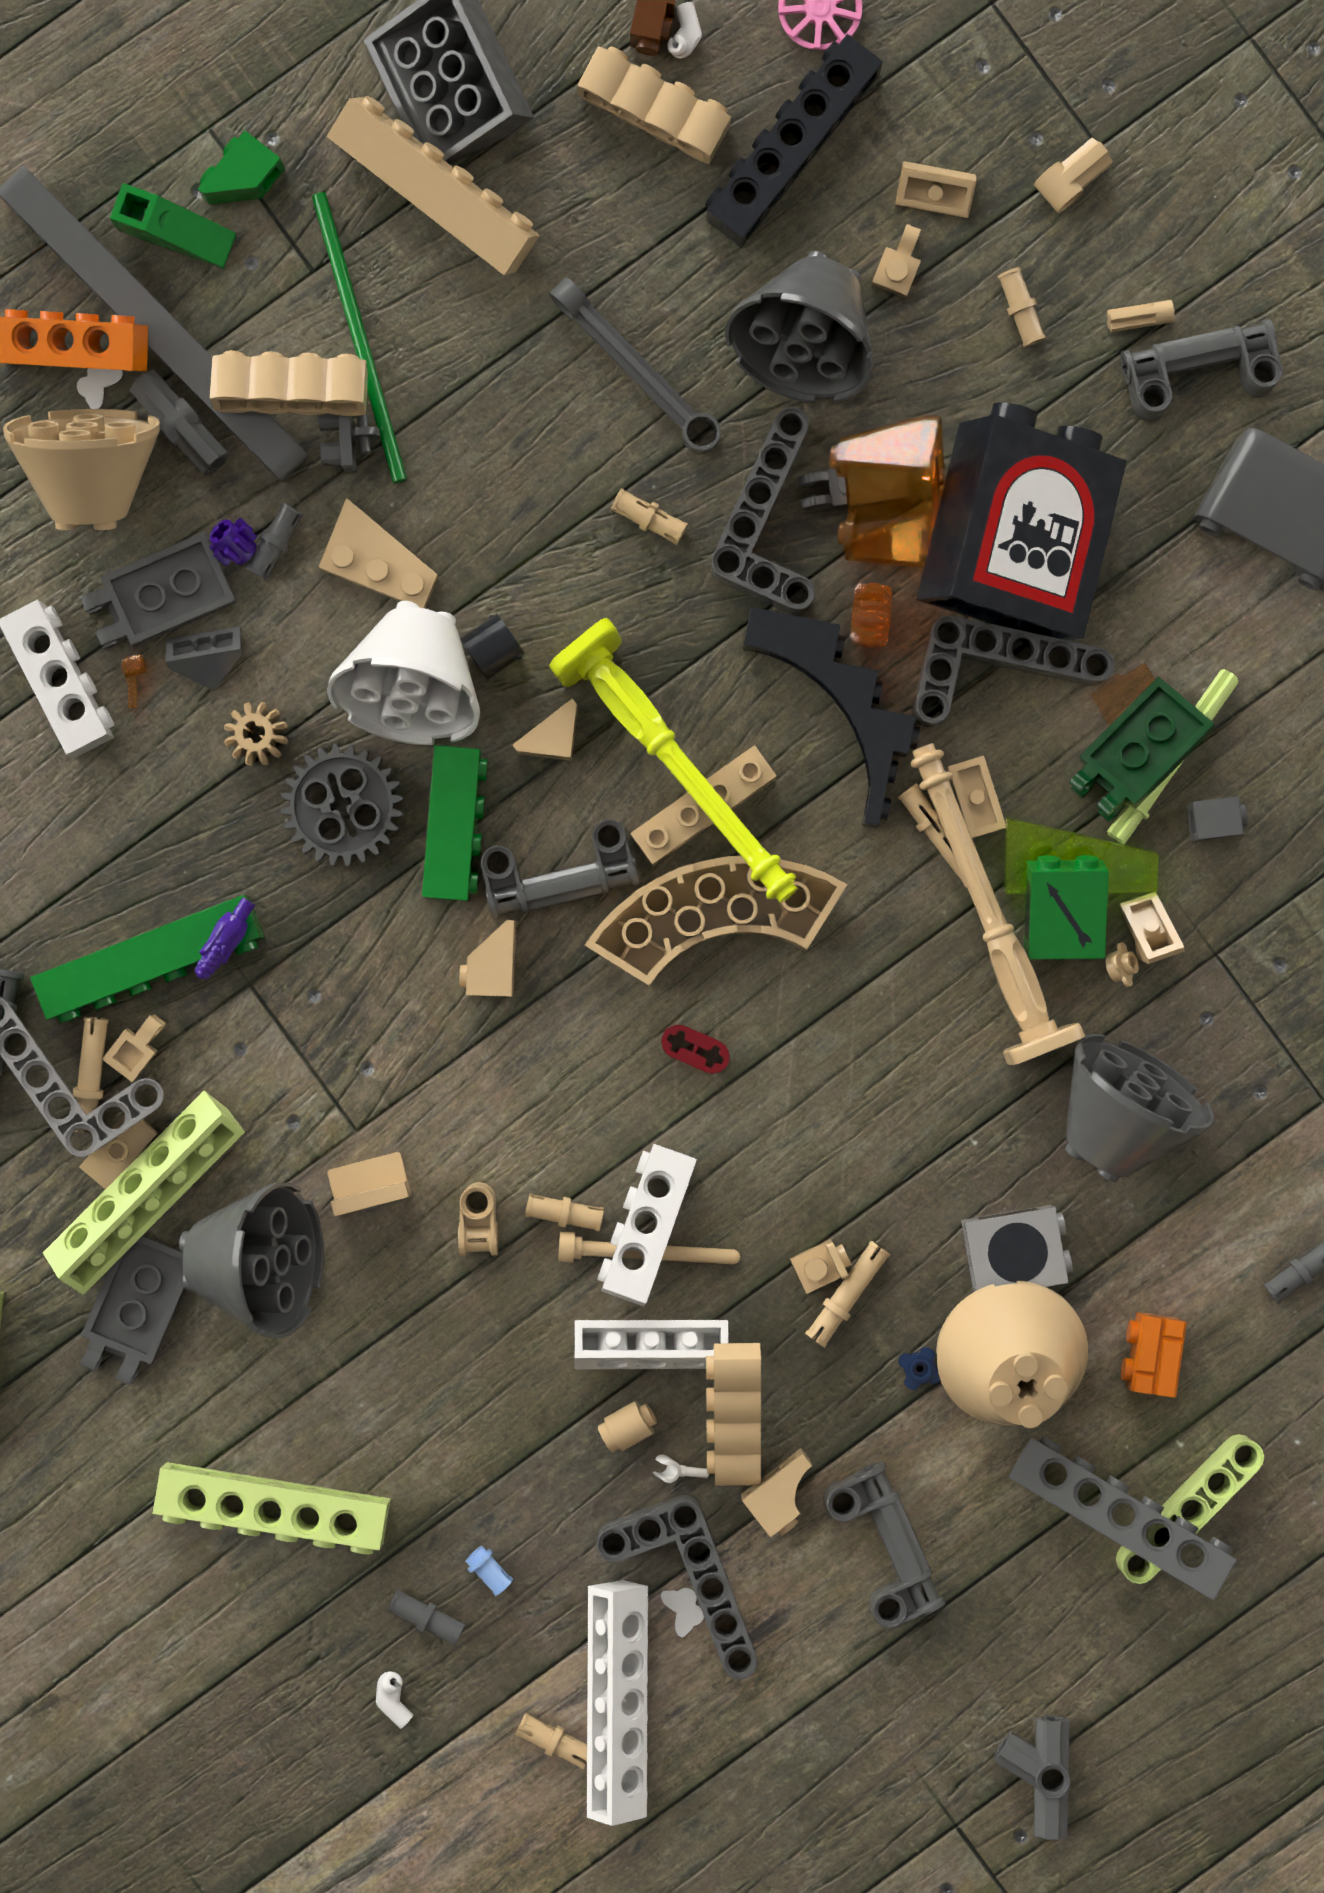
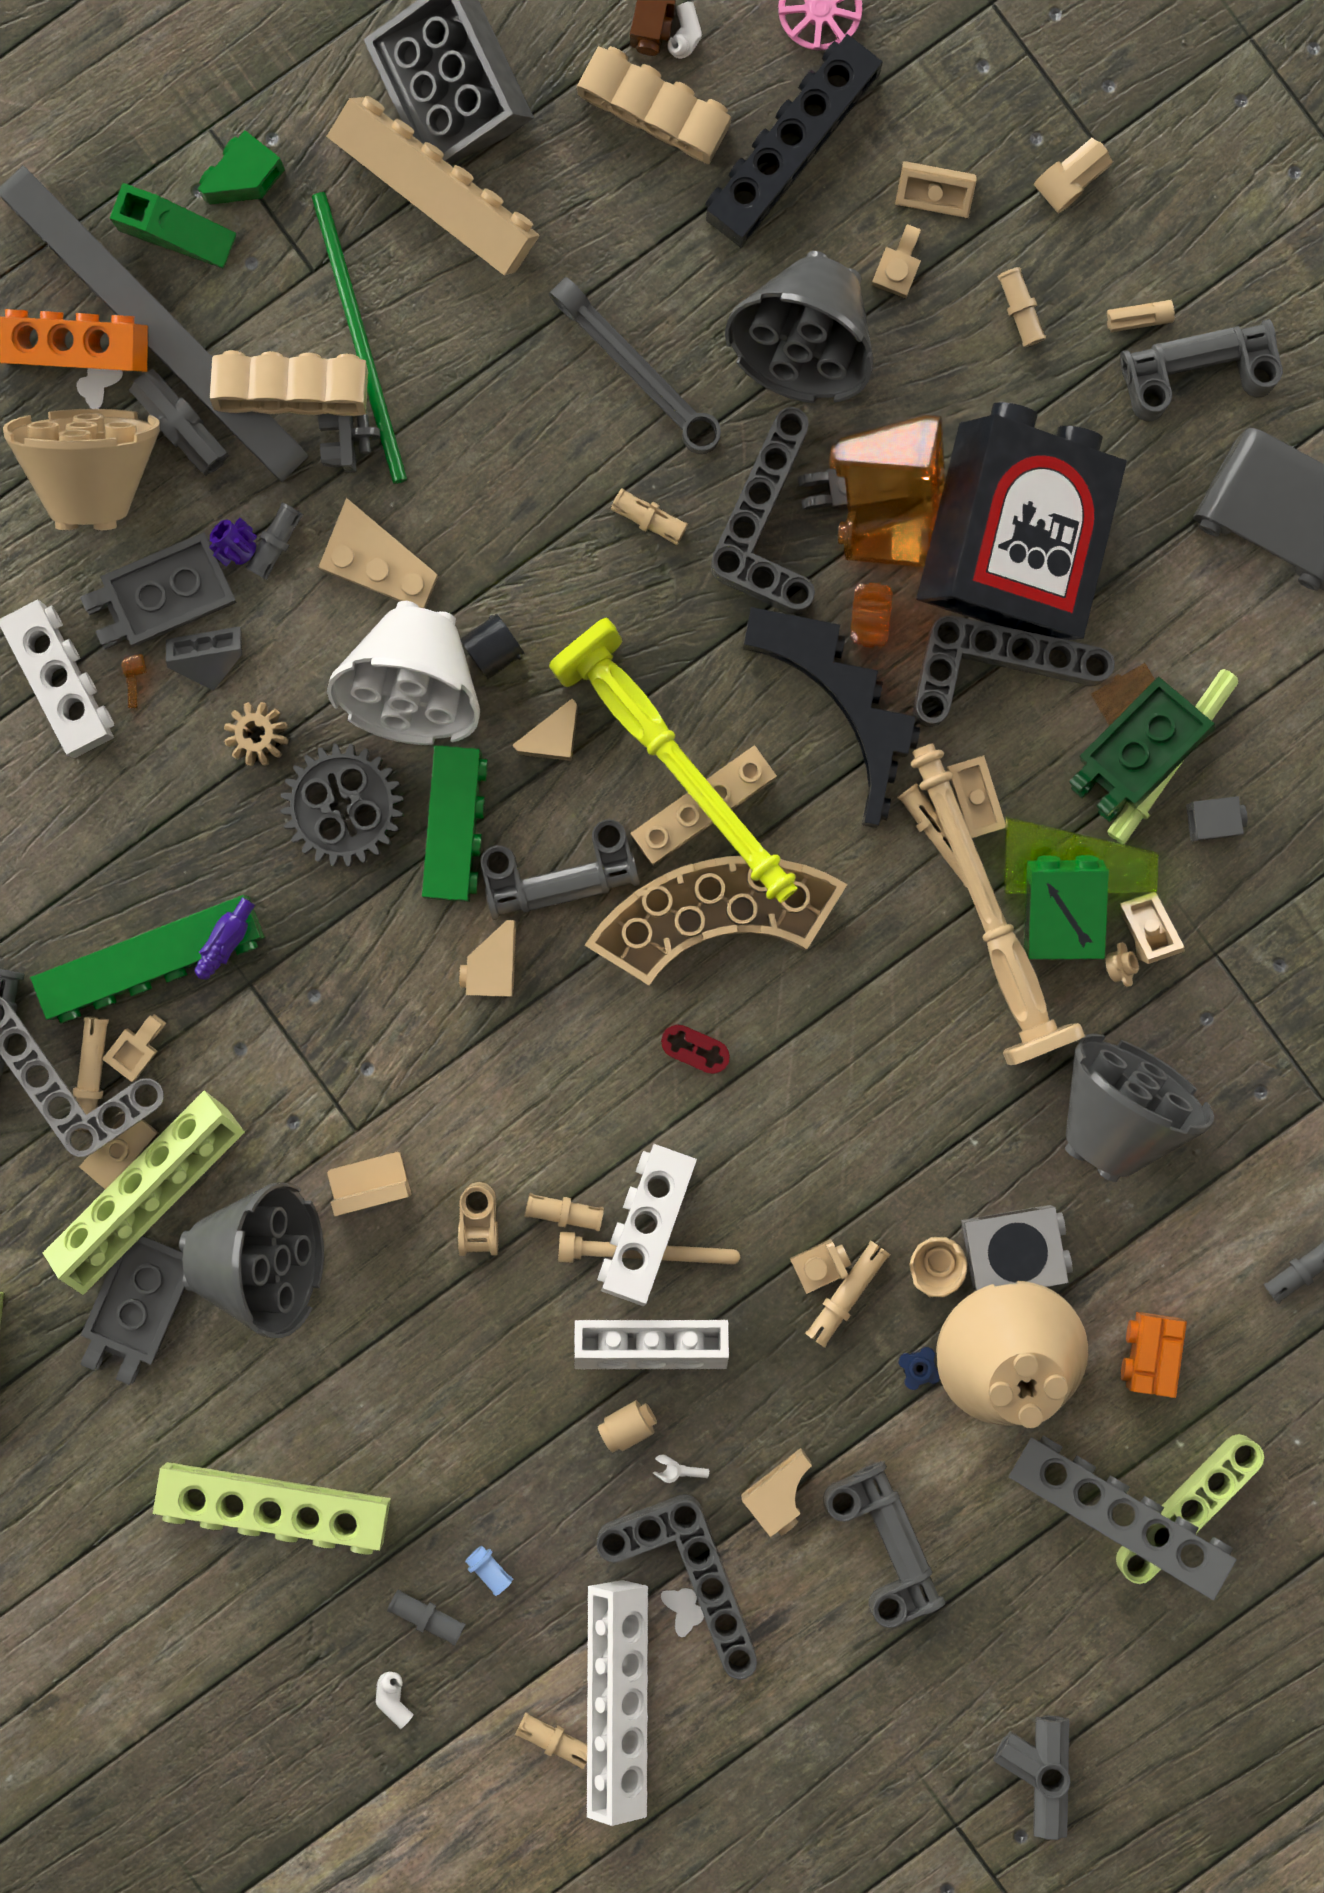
(736, 1414): tan brick -> none
(938, 1266): none -> tan hair

